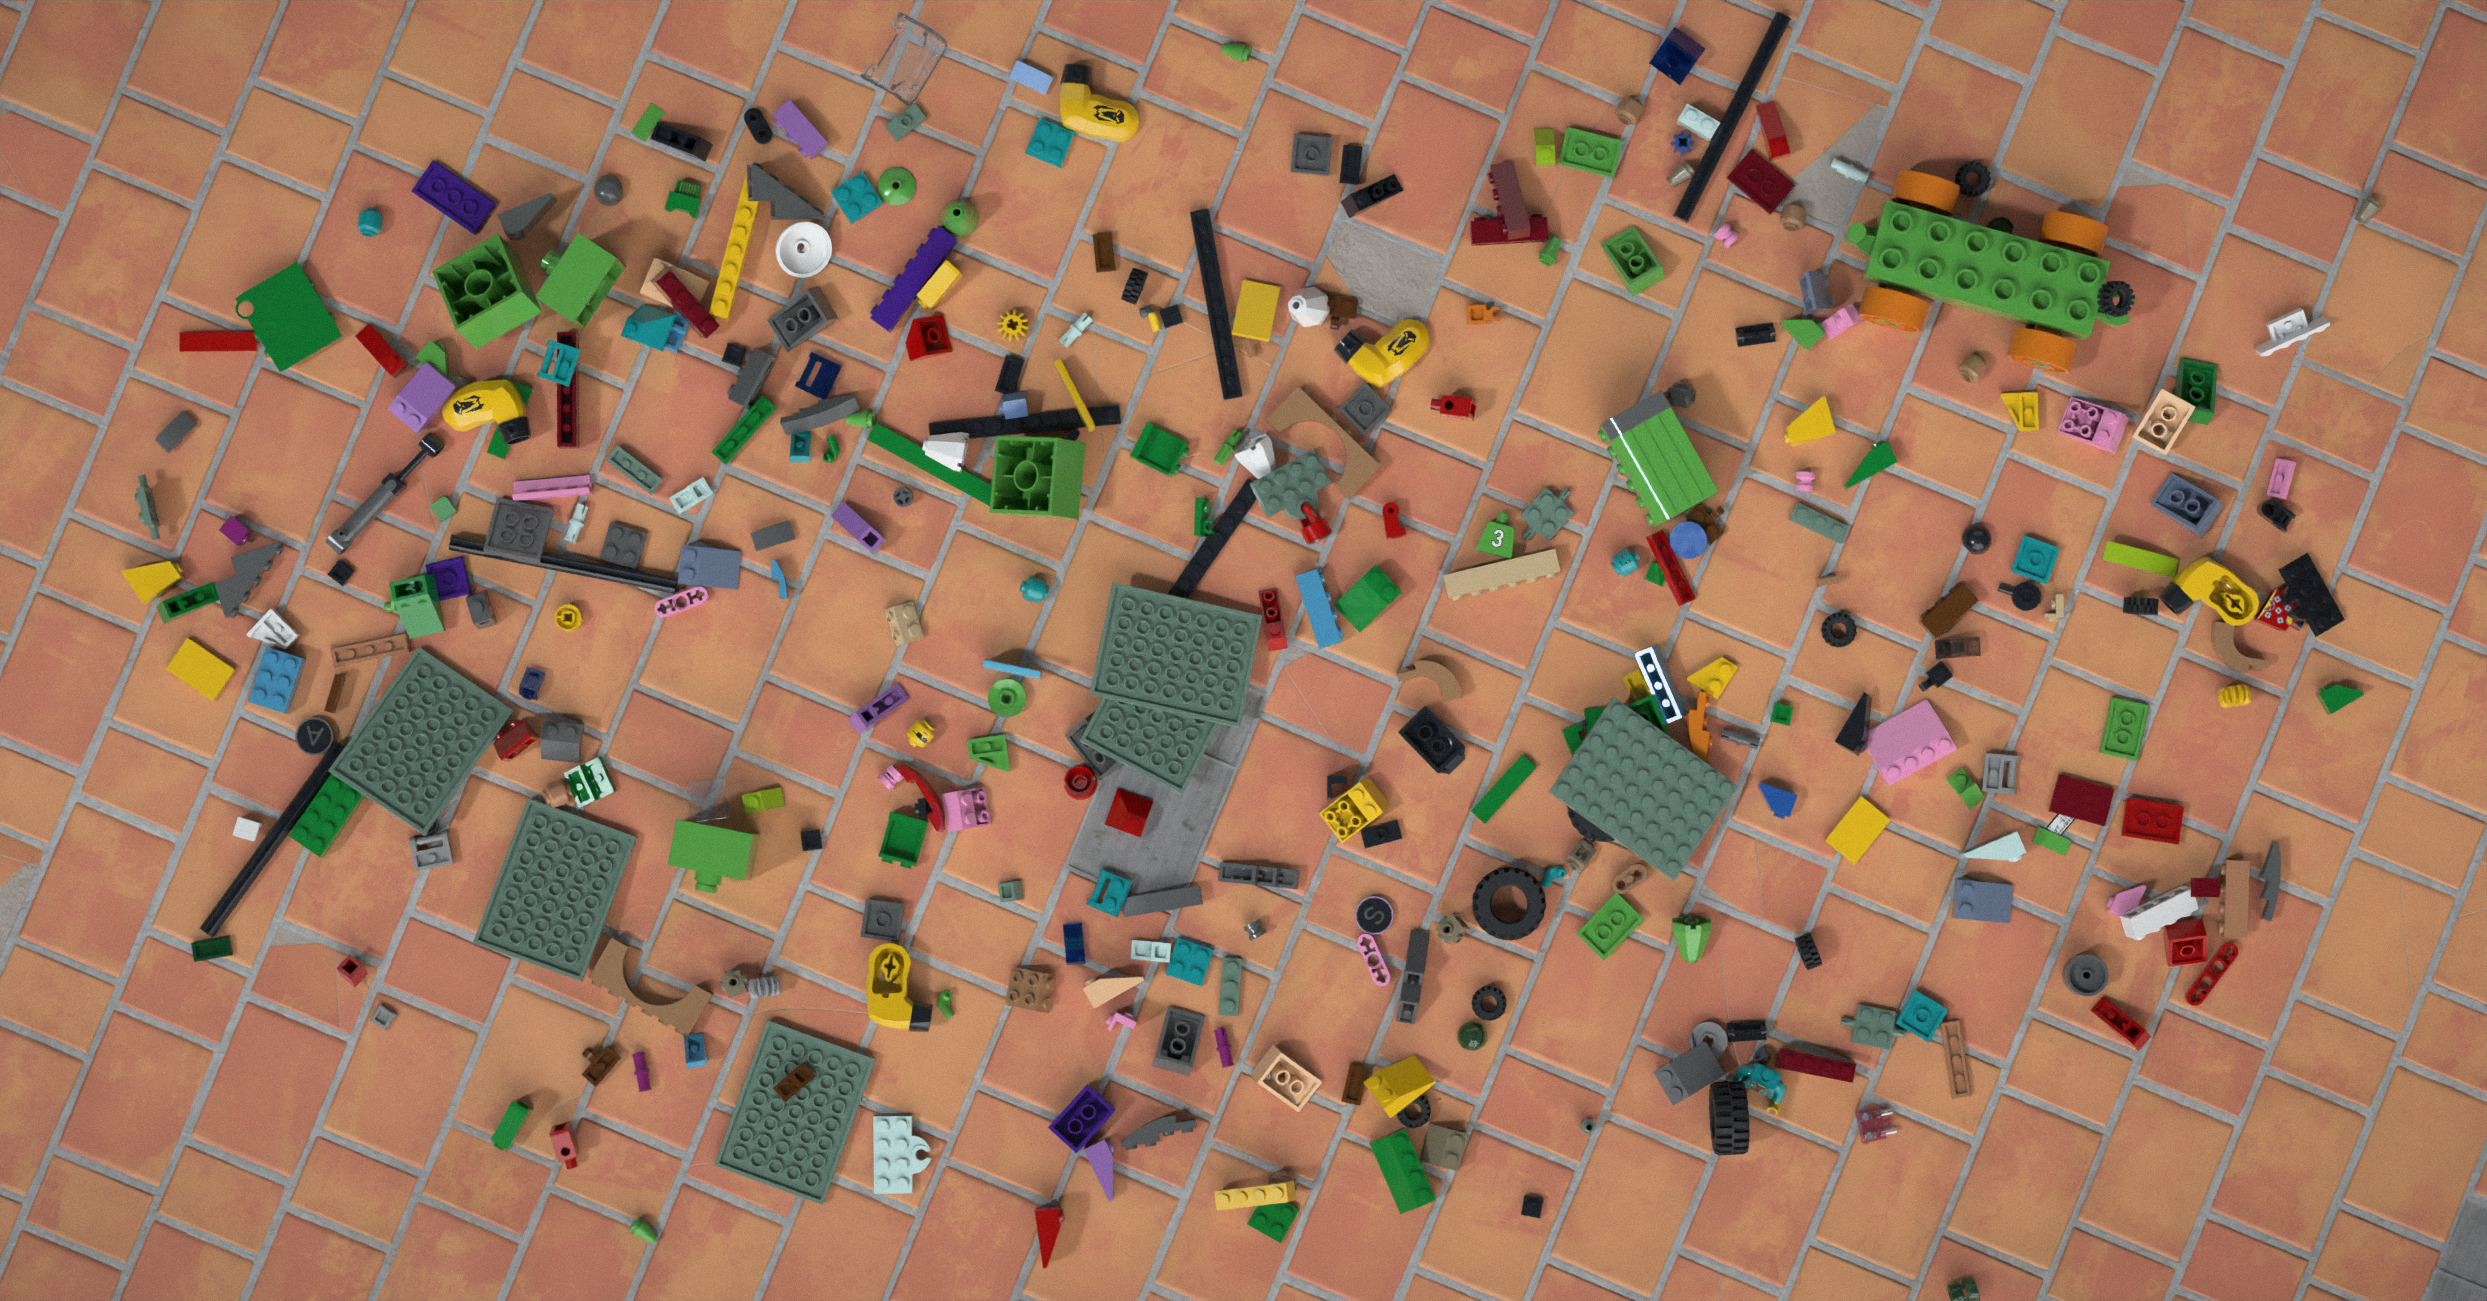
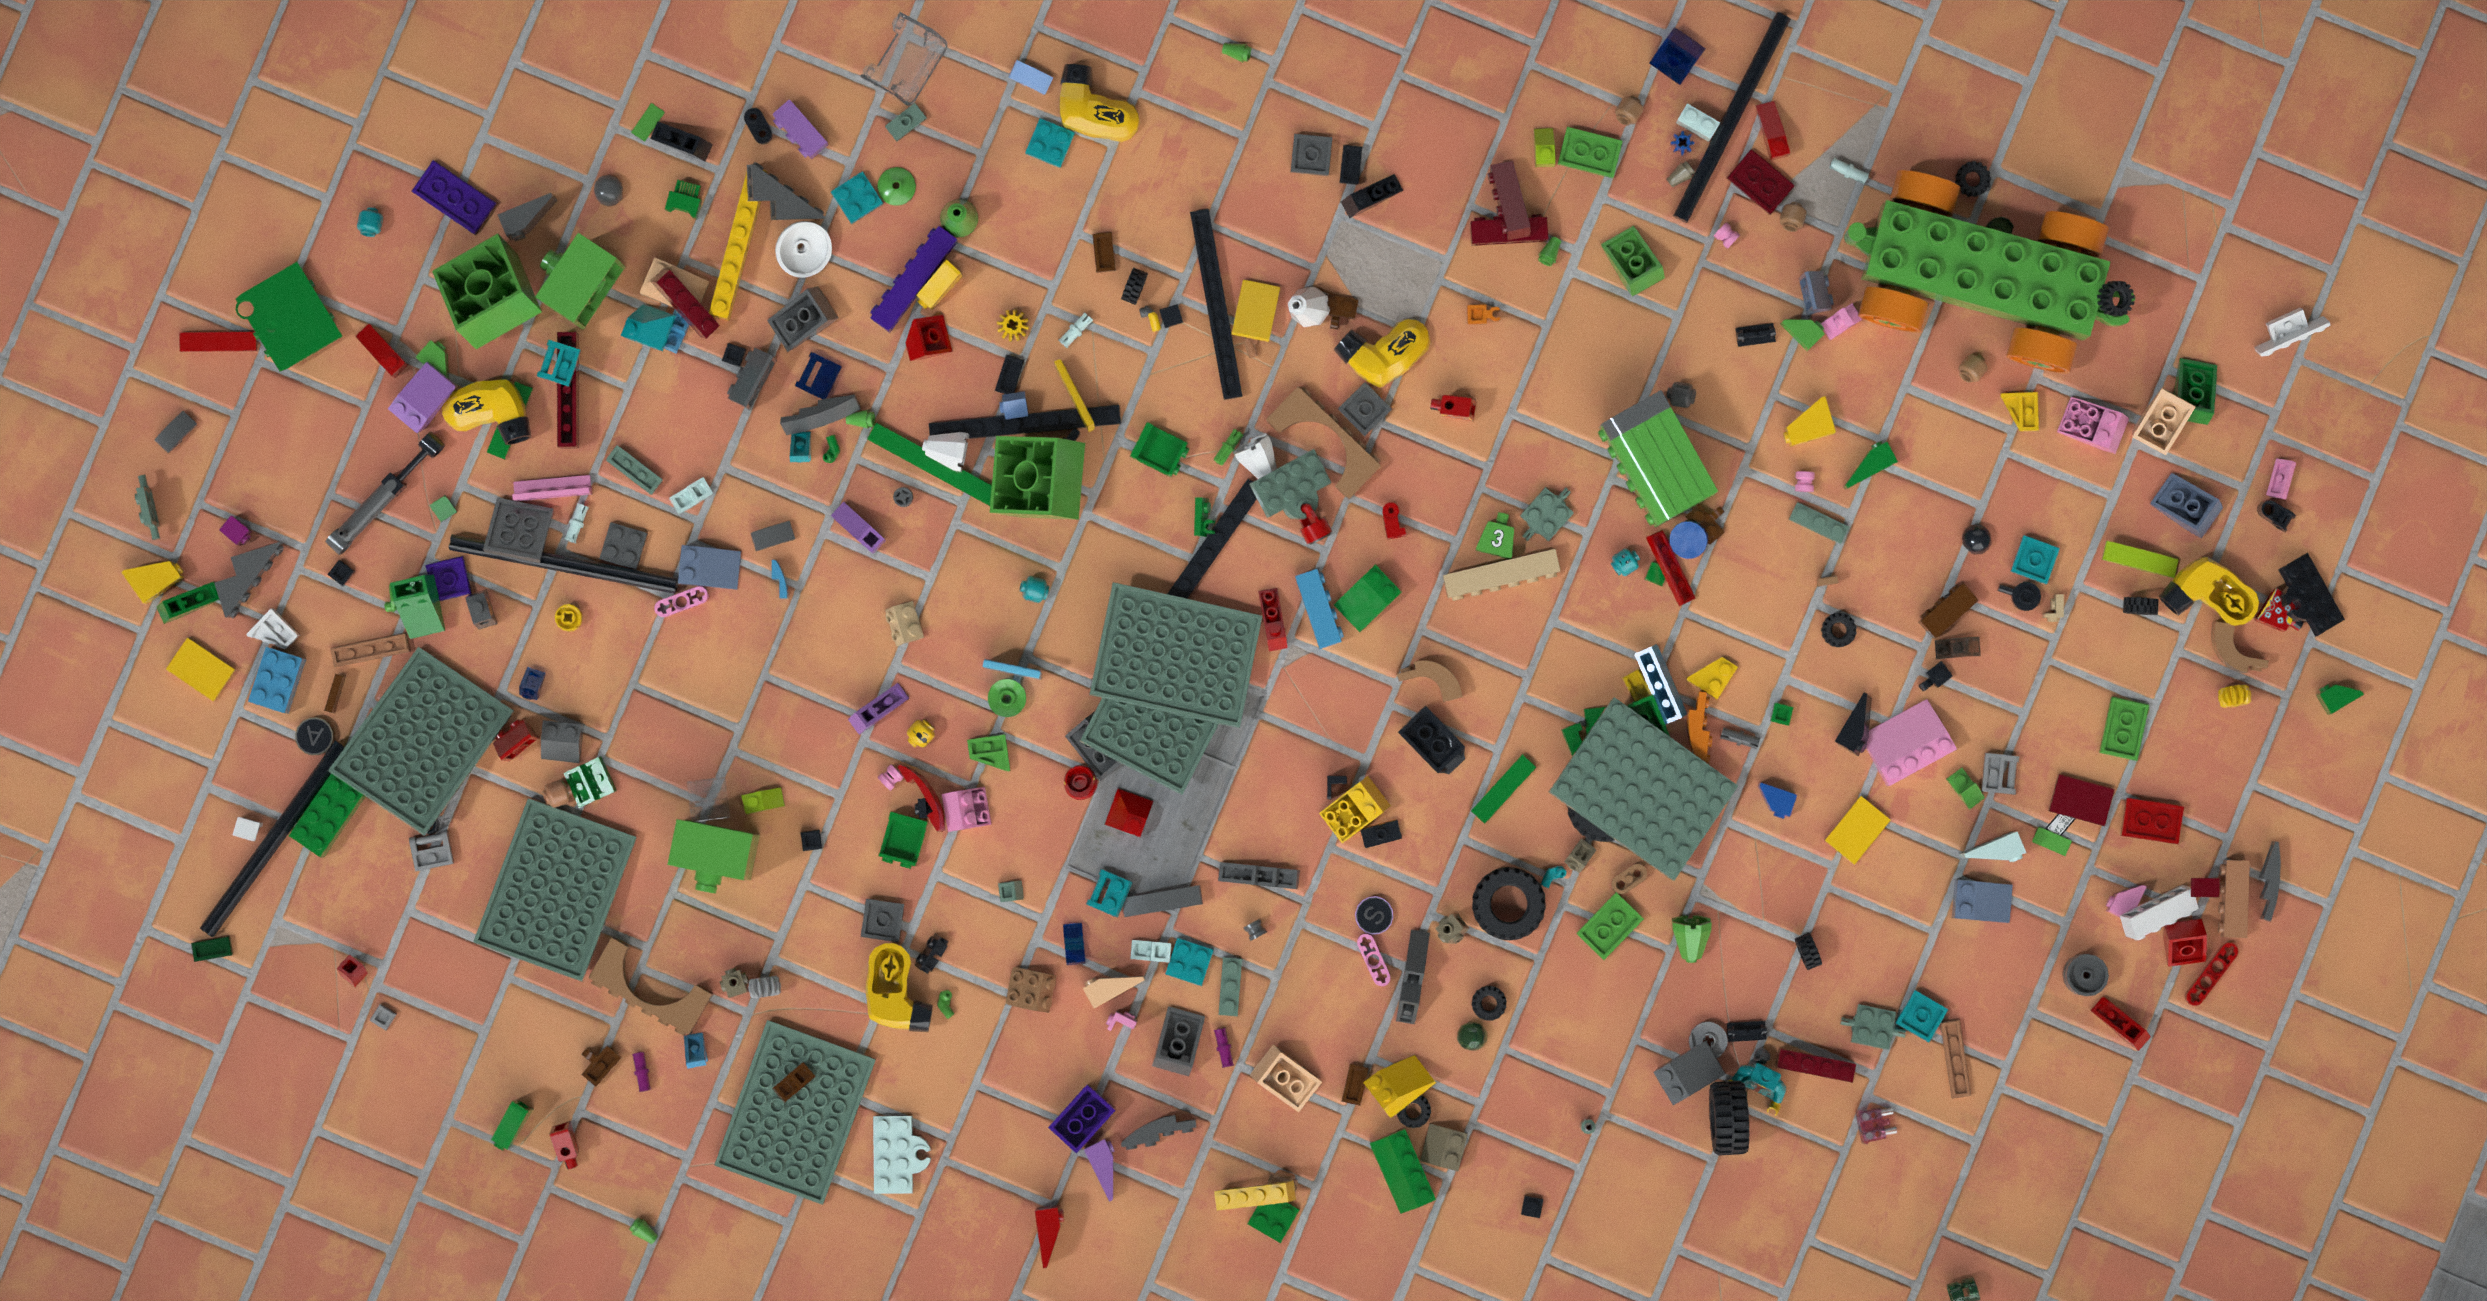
(744, 430): green plate -> none
(934, 945): none -> black hinge
(2367, 210): dark tan cone -> none

